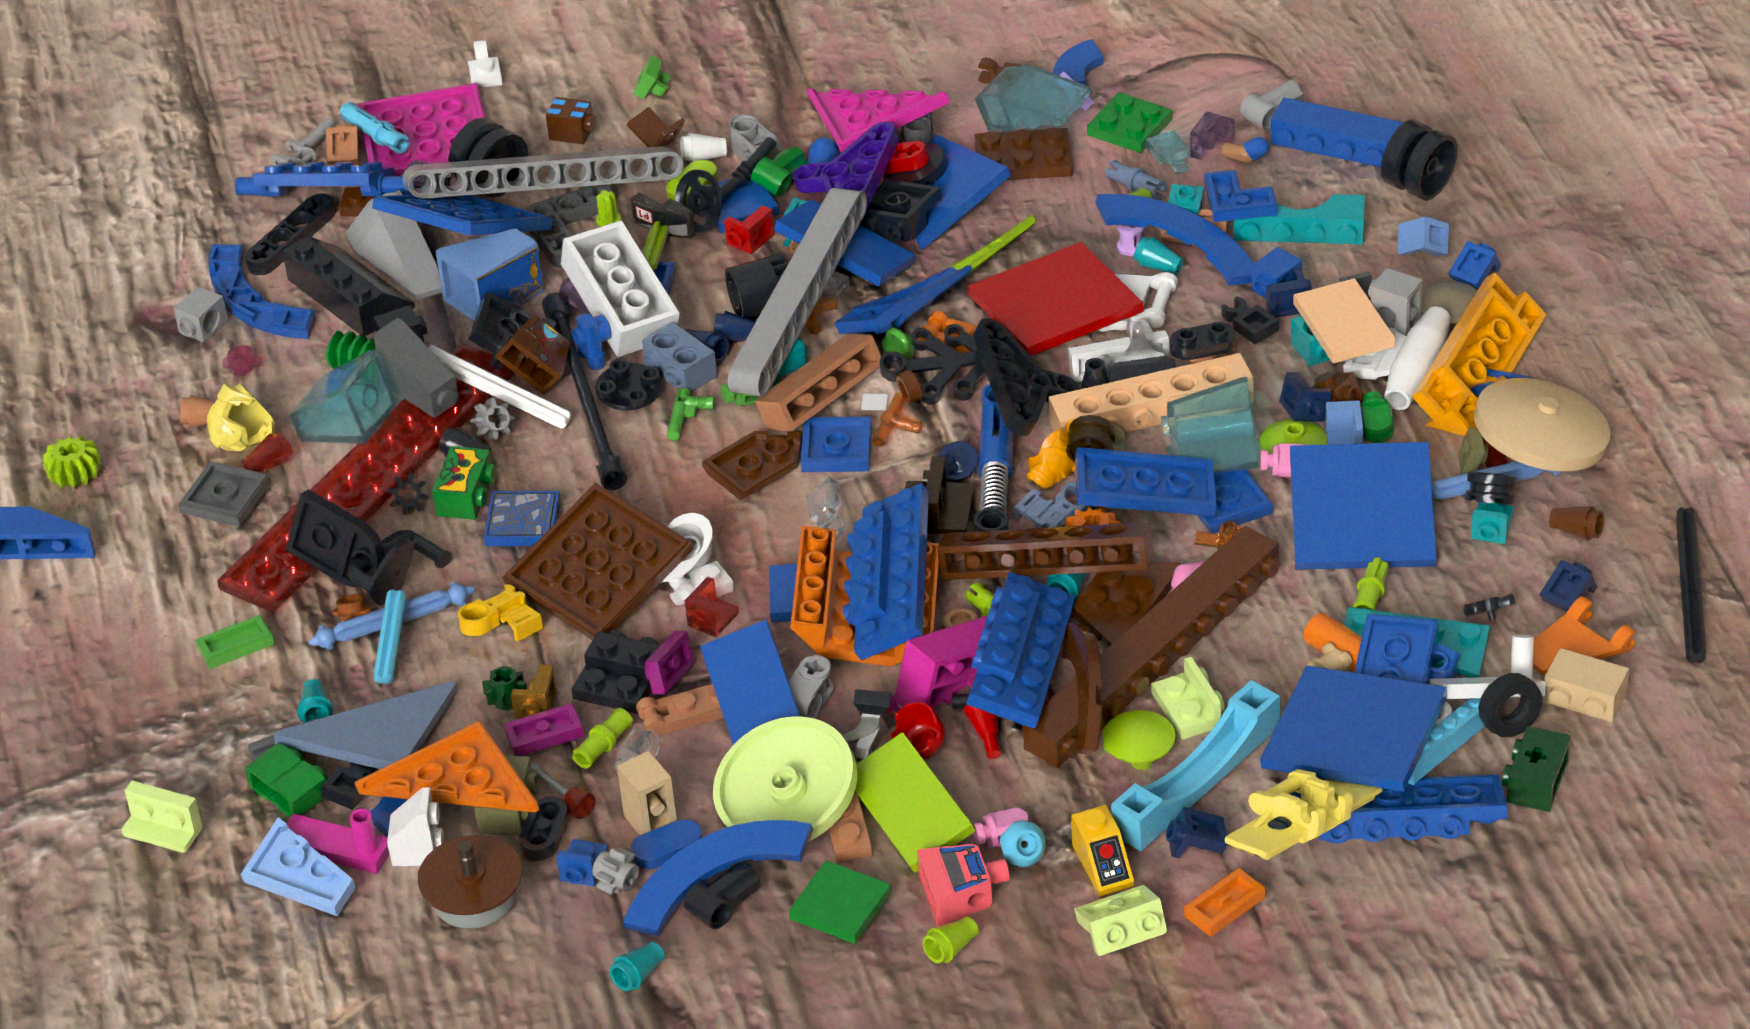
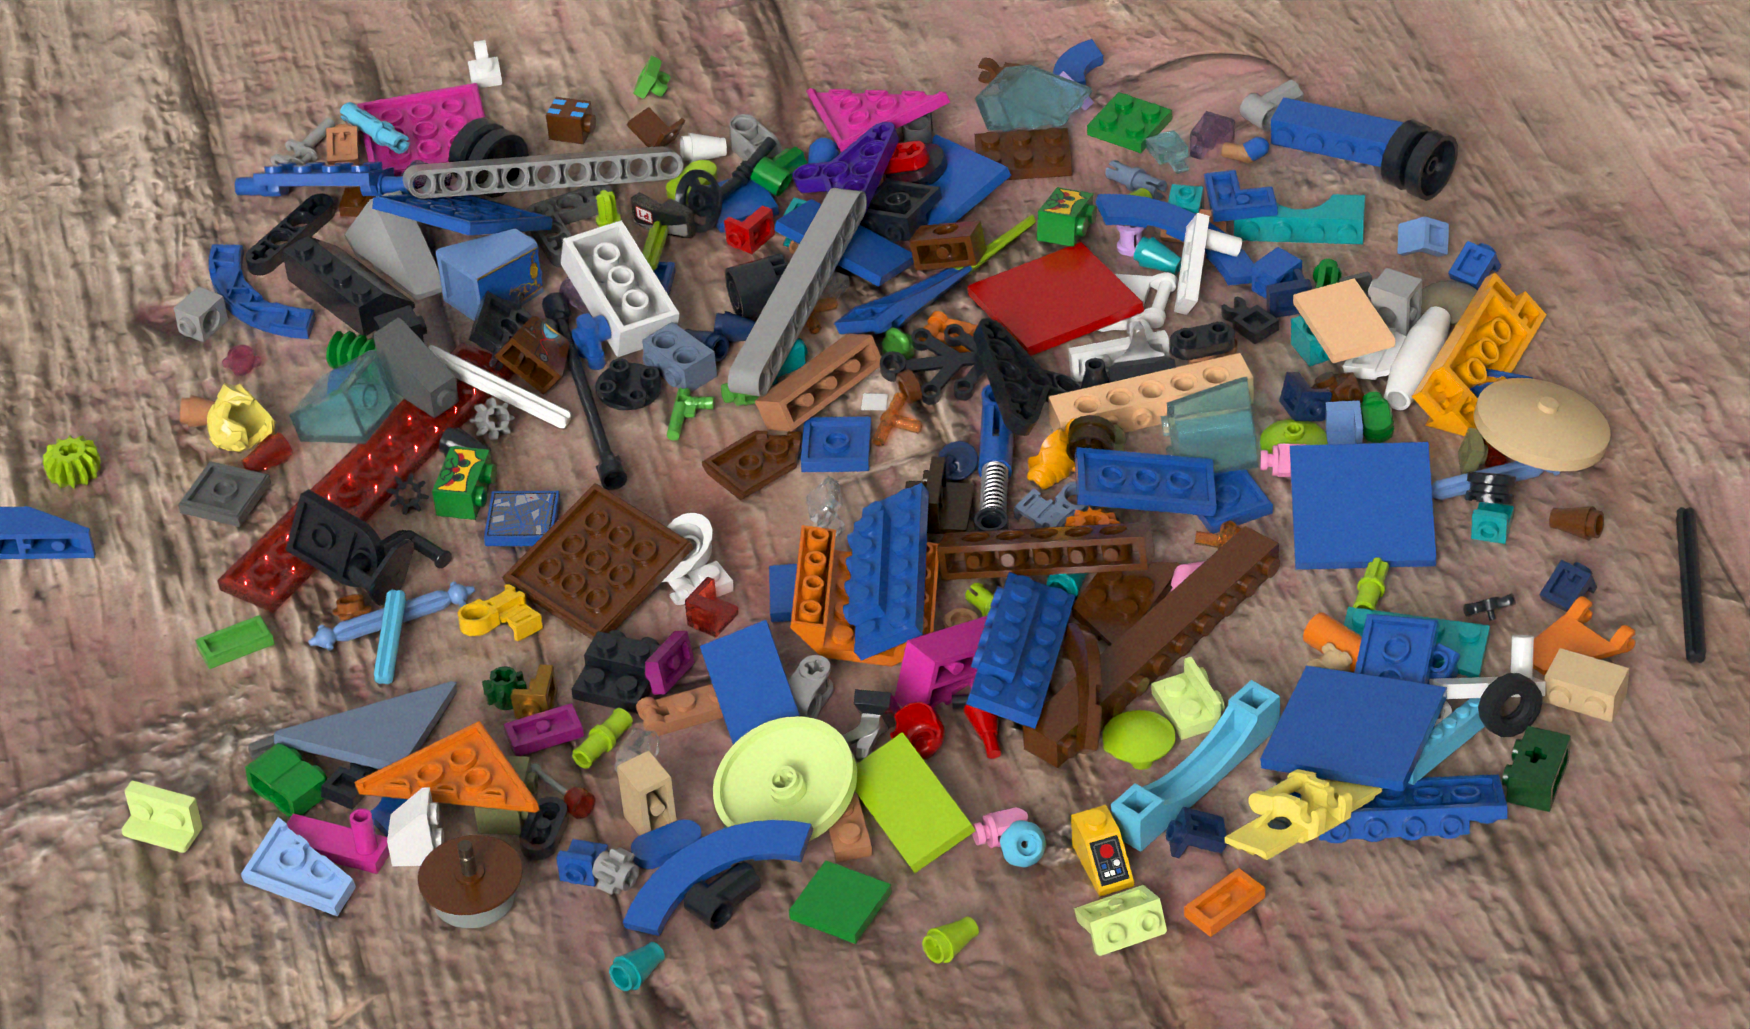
(314, 702): teal cone -> none
(948, 245): none -> reddish brown brick
(958, 880): coral torso -> none
(1065, 216): none -> green brick
(1196, 240): none -> white piece
(1326, 273): none -> green arm

